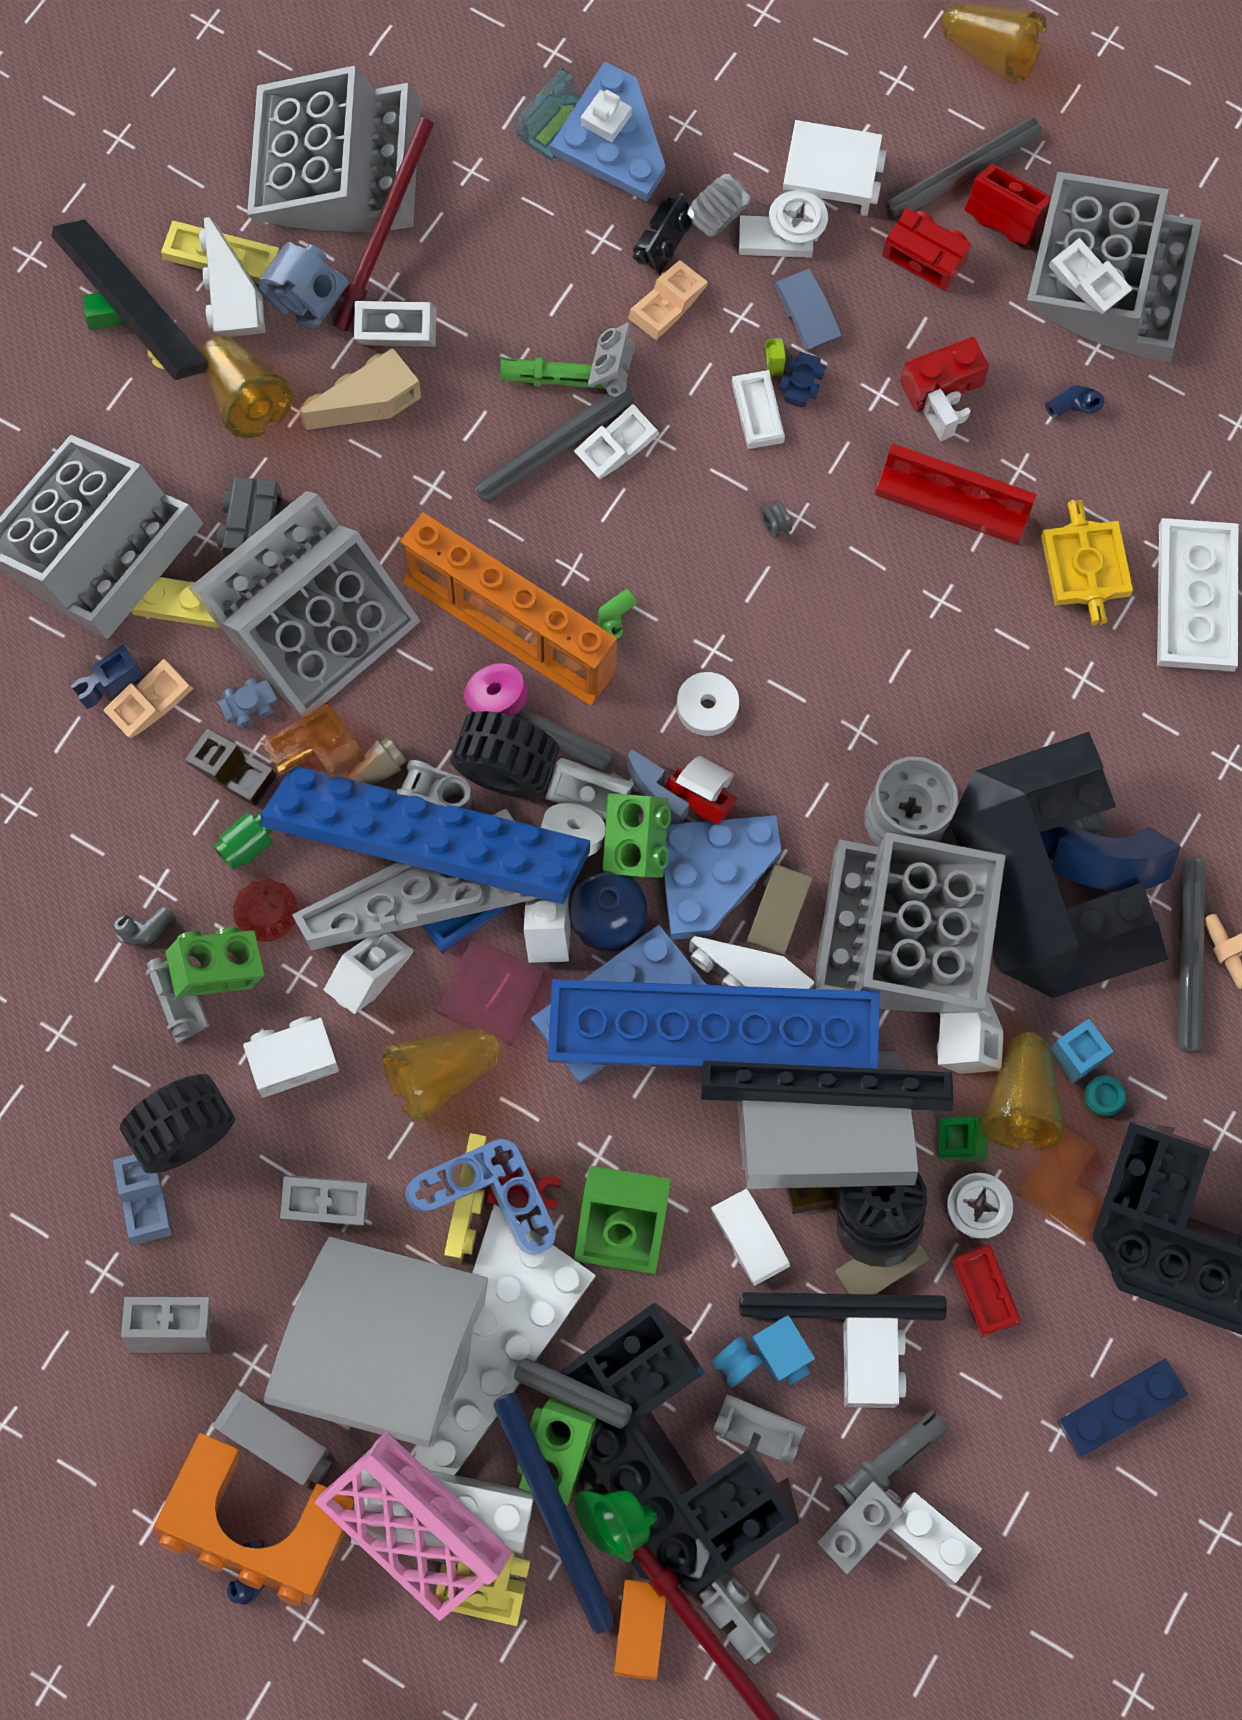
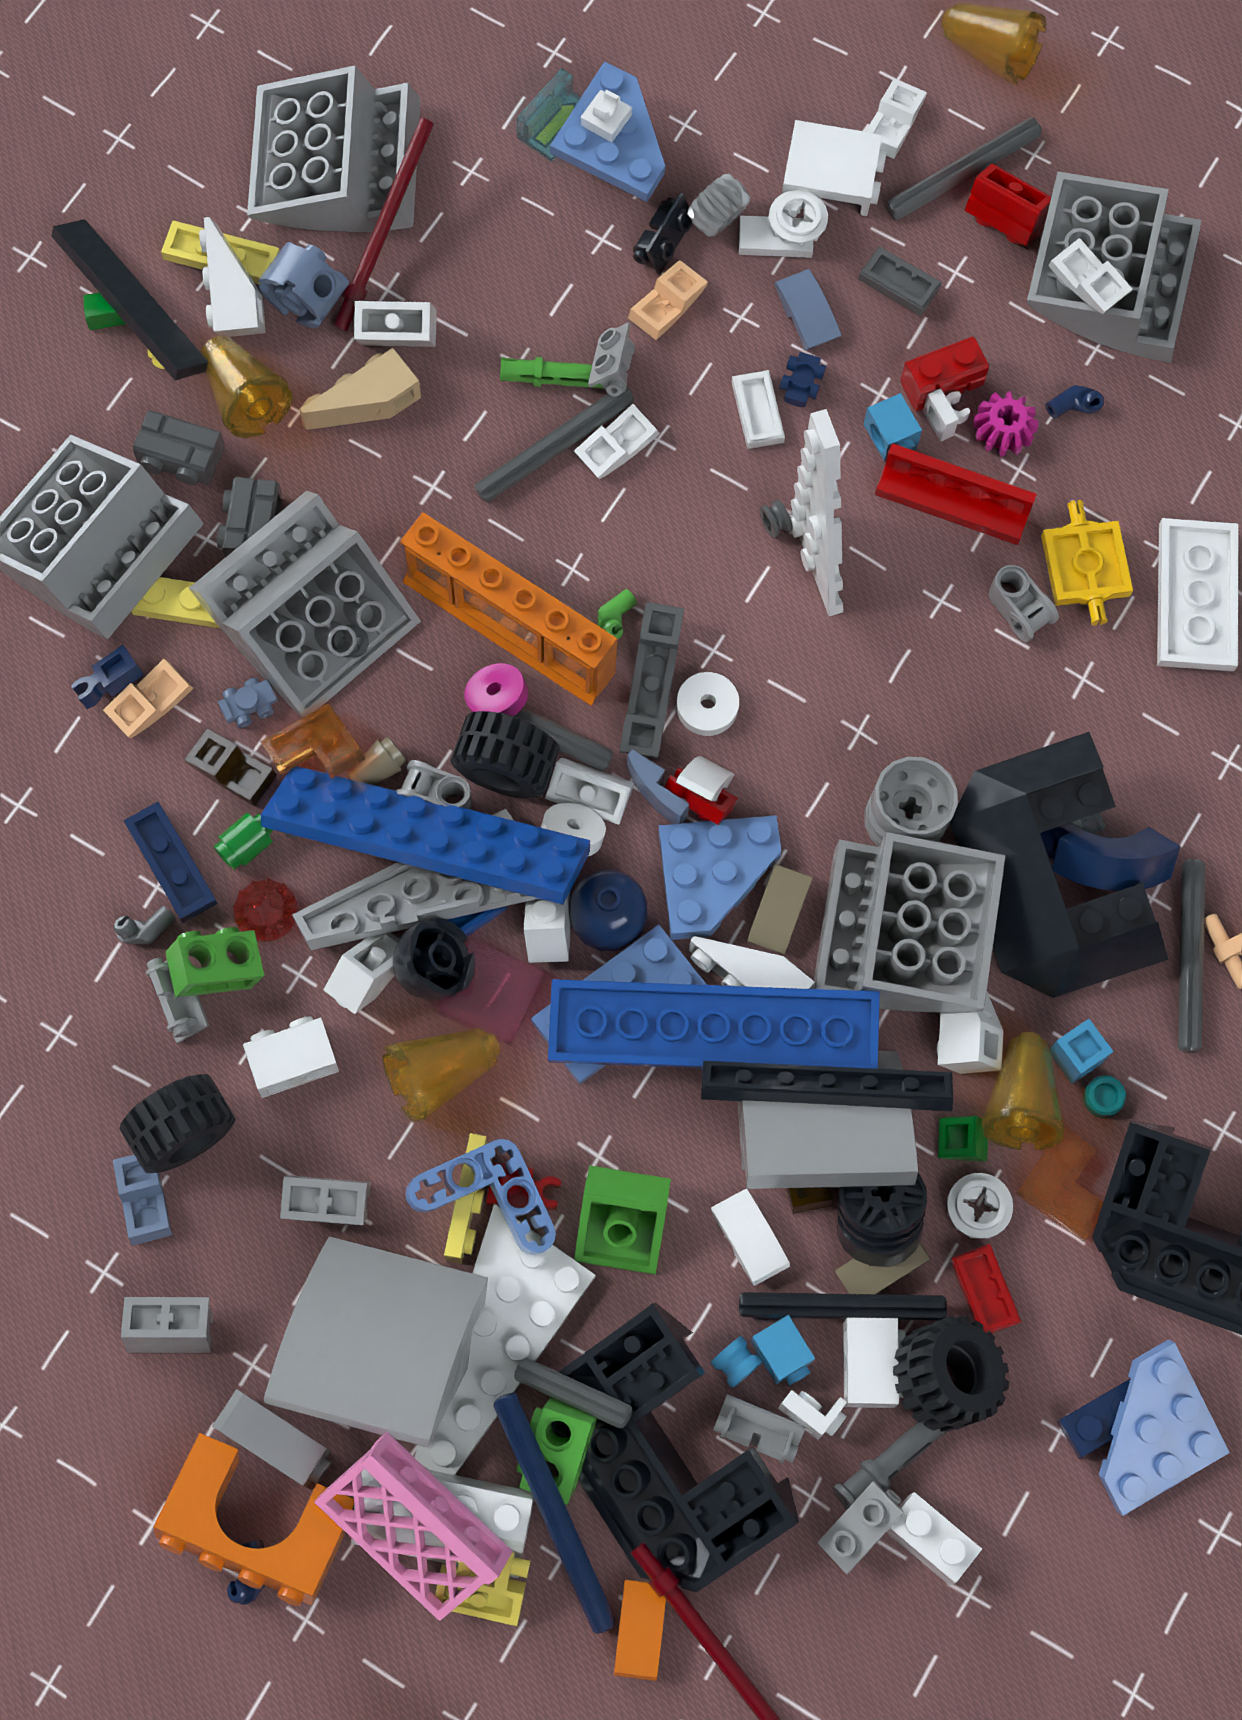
(170, 862): none -> dark blue plate
(178, 448): none -> dark grey brick
(433, 960): none -> black cylinder
(614, 1521): green piece -> none
(626, 834): bright green brick -> none
(652, 680): none -> dark grey slope
(754, 1629): light grey hinge -> none
(775, 356): lime tile -> none
(805, 1411): none -> white bracket
(814, 509): none -> white wing
(892, 423): none -> dark azure brick
(896, 115): none -> white slope
(900, 281): none -> dark grey plate
(927, 248): red brick -> none
(976, 1369): none -> black tyre
(1019, 422): none -> dark pink gear
(1025, 609): none -> light grey piece
(1158, 1431): none -> medium blue plate

